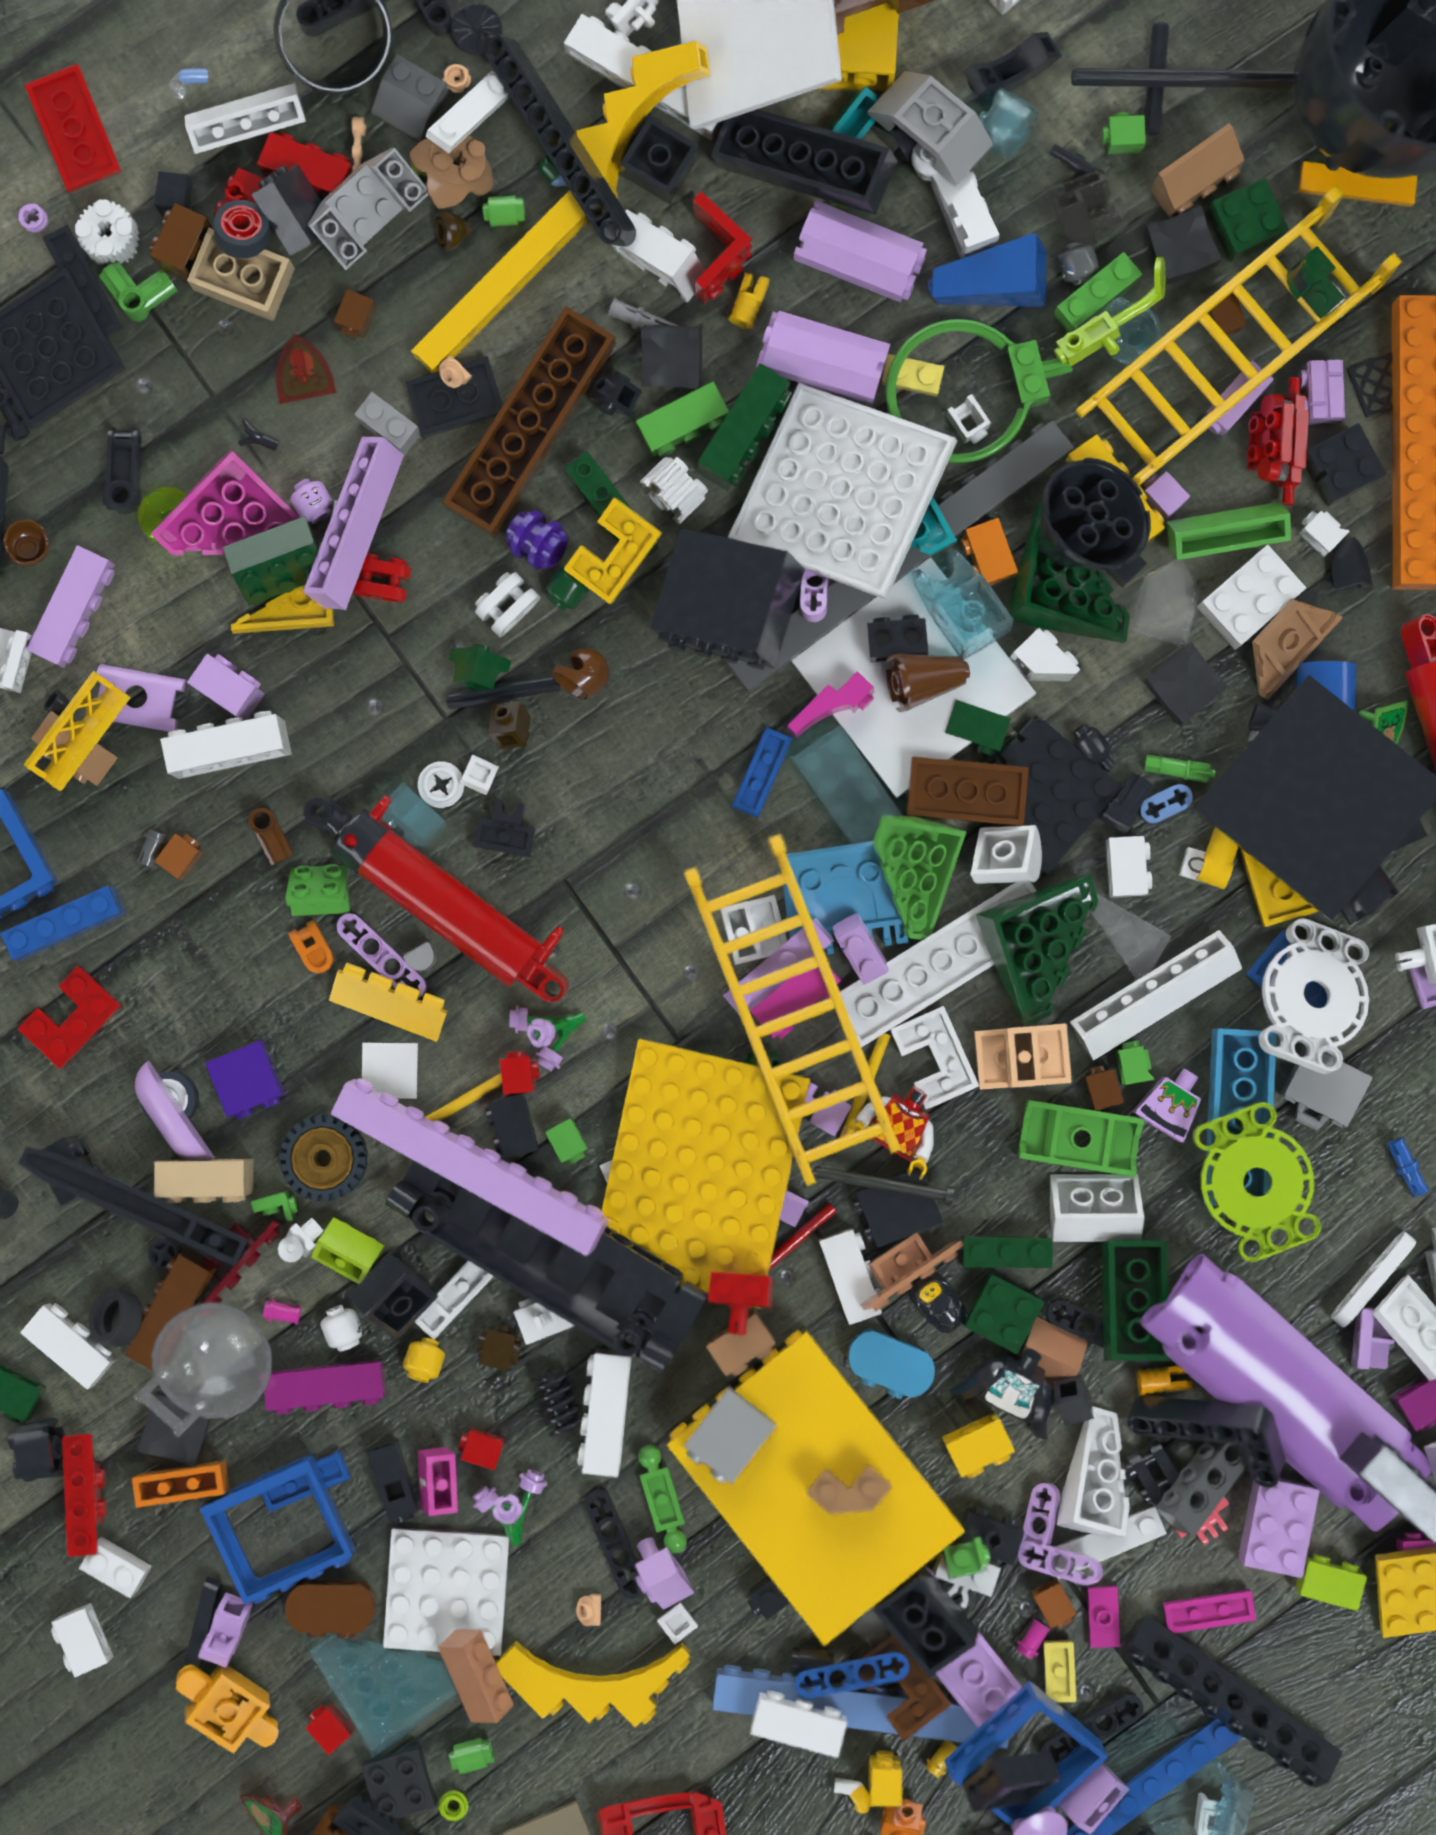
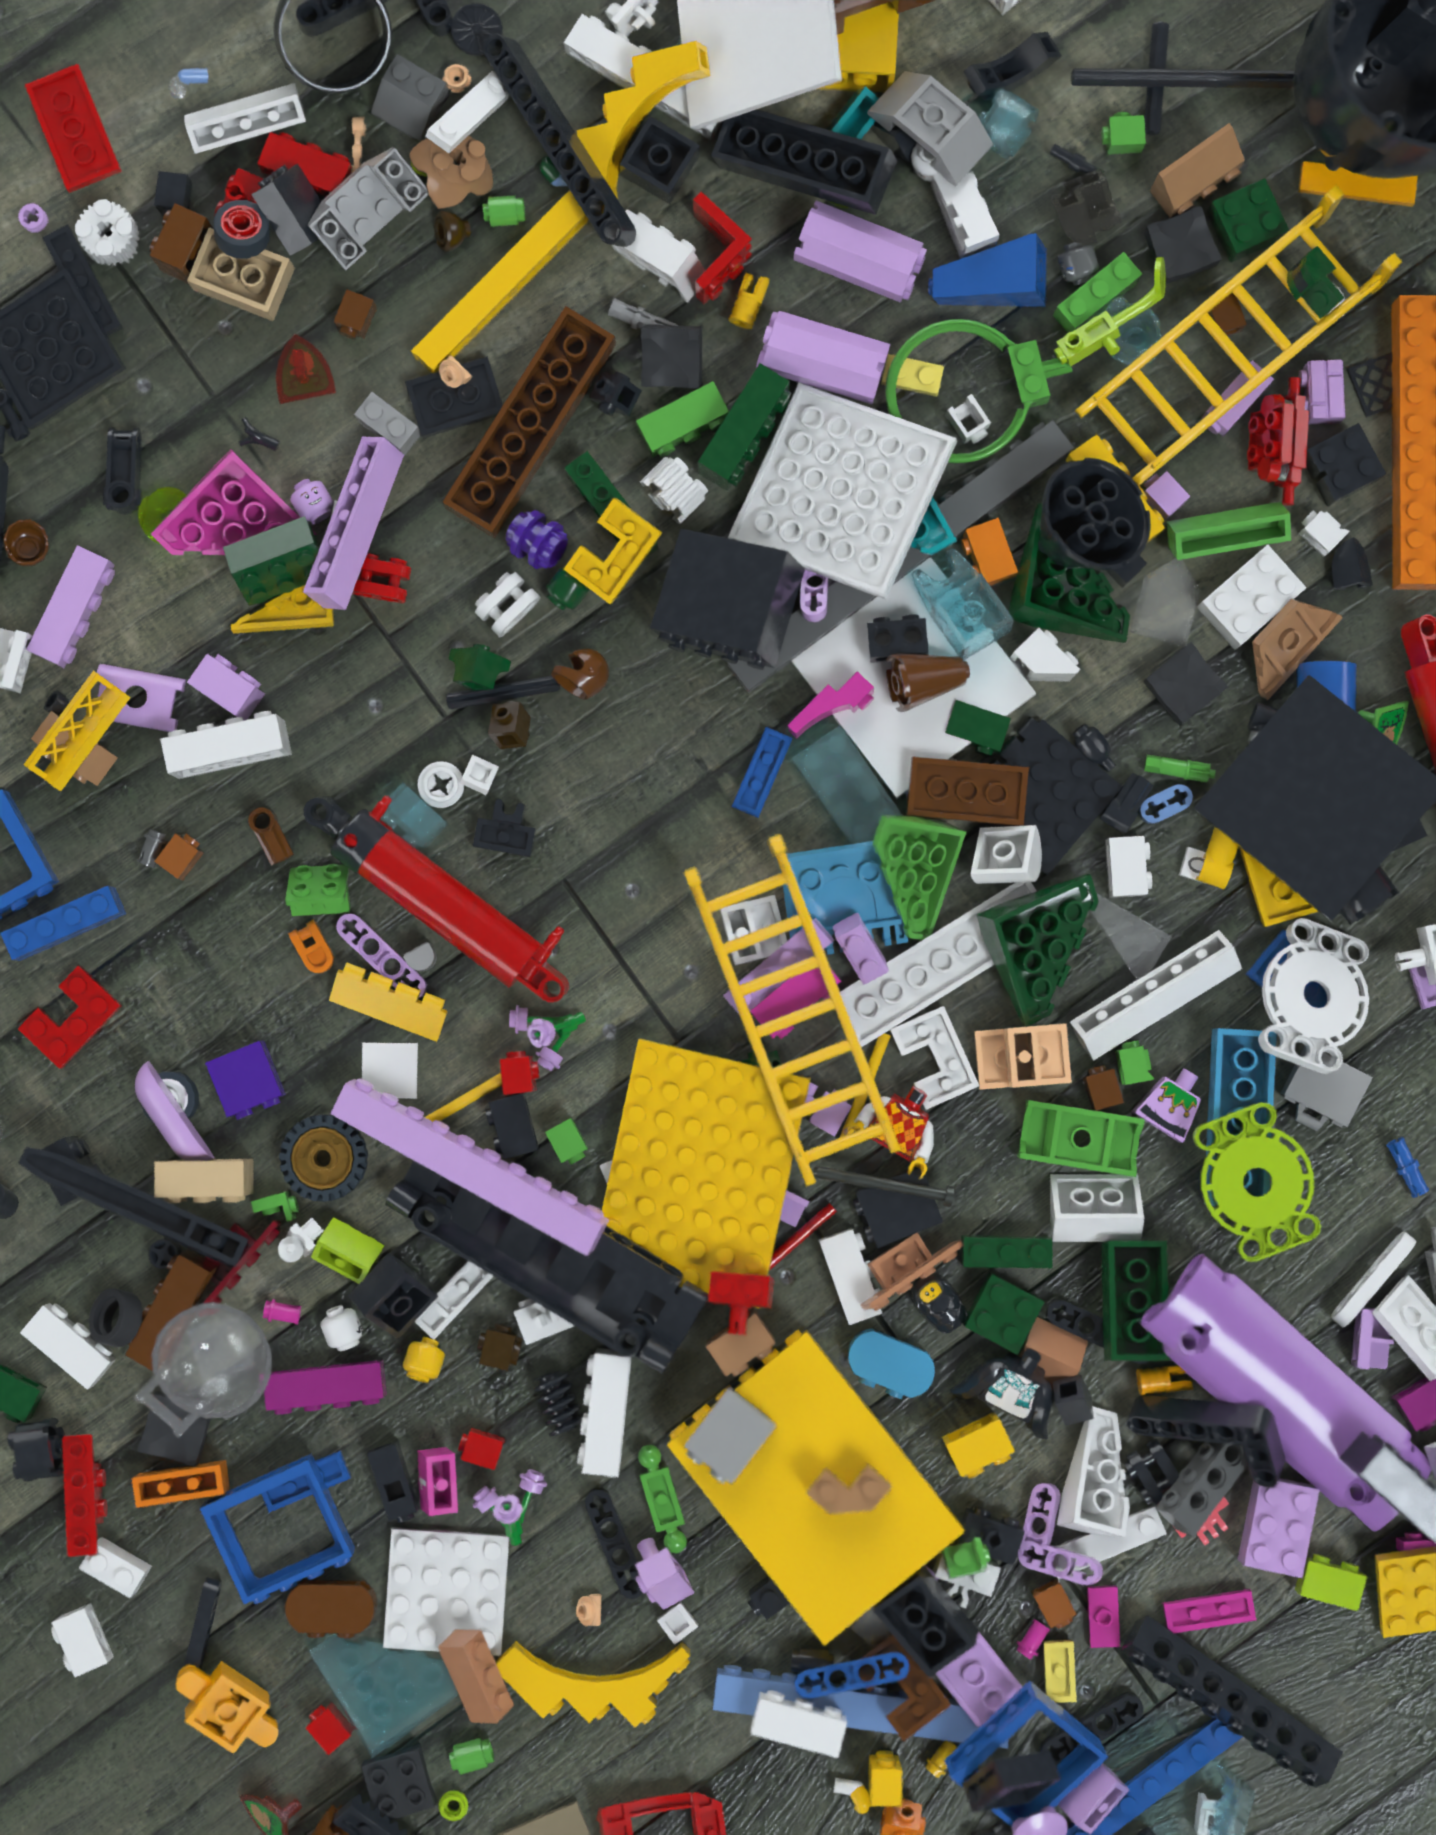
(124, 290): bright green piece -> none
(225, 1630): lavender brick -> none

